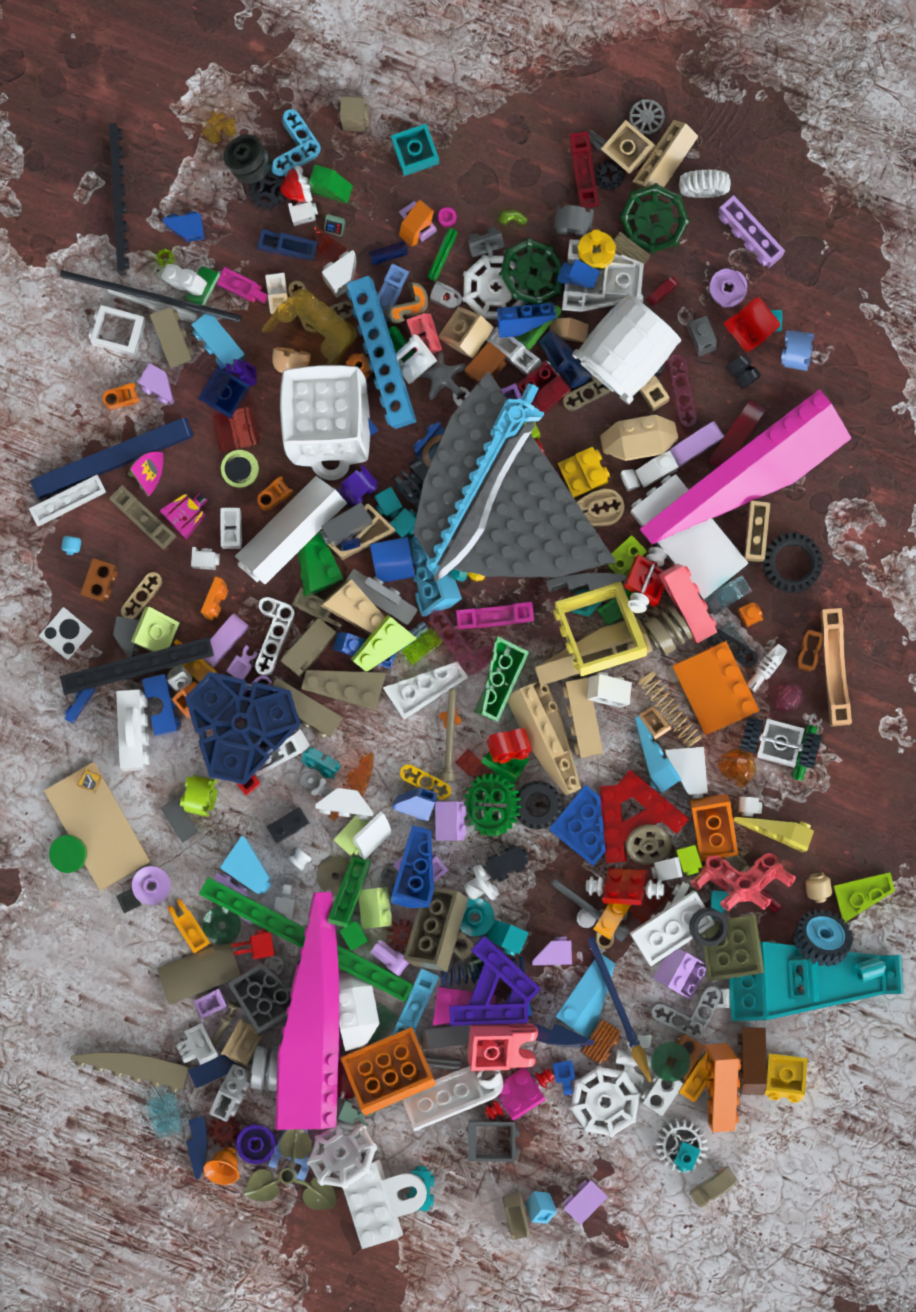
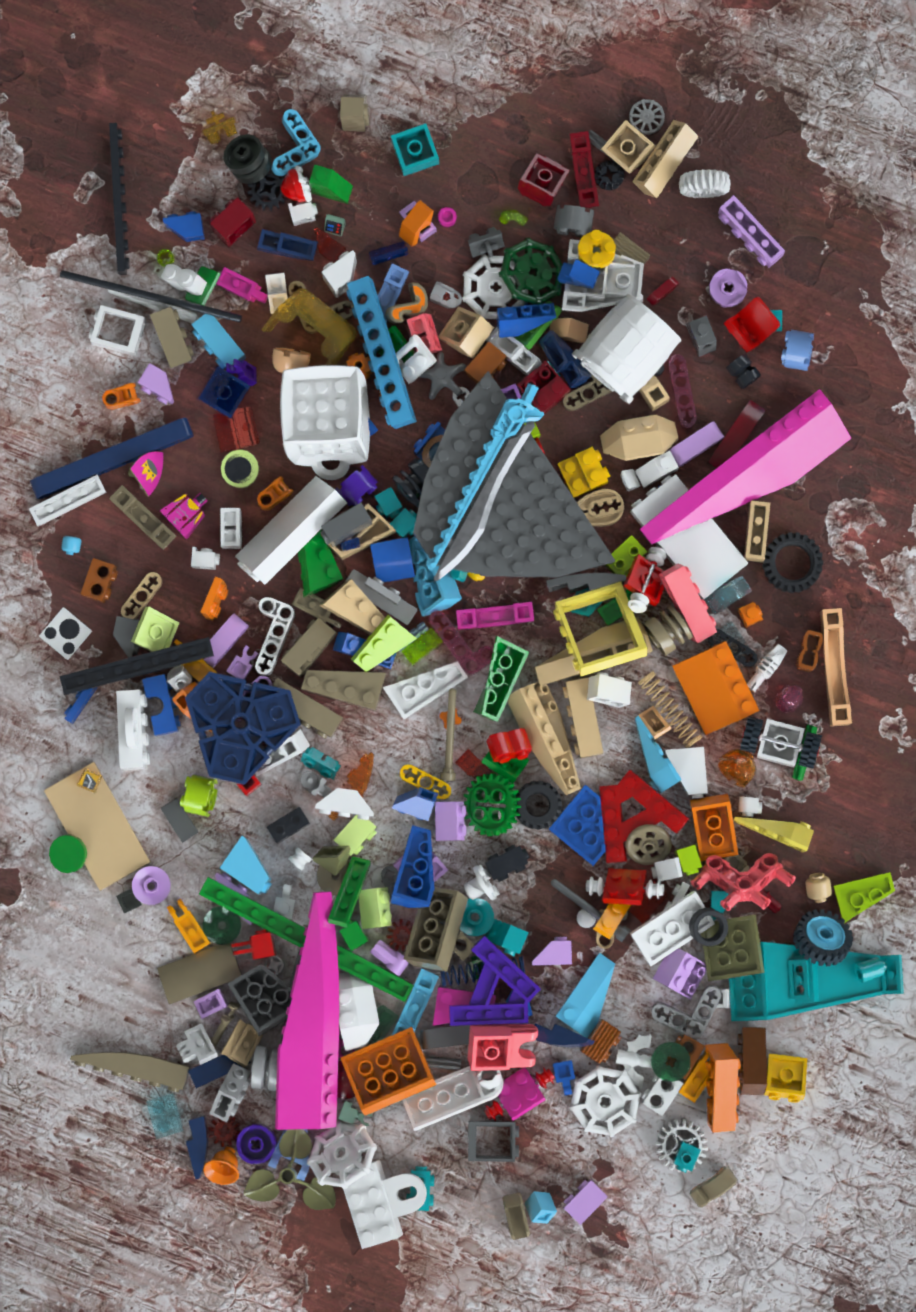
(232, 221): none -> dark red brick
(332, 858): none -> olive slope
(372, 835): white slope -> none
(442, 254): green axle -> none
(543, 179): none -> dark red slope
(638, 1052): dark blue piece -> none
(650, 207): dark green plate -> none

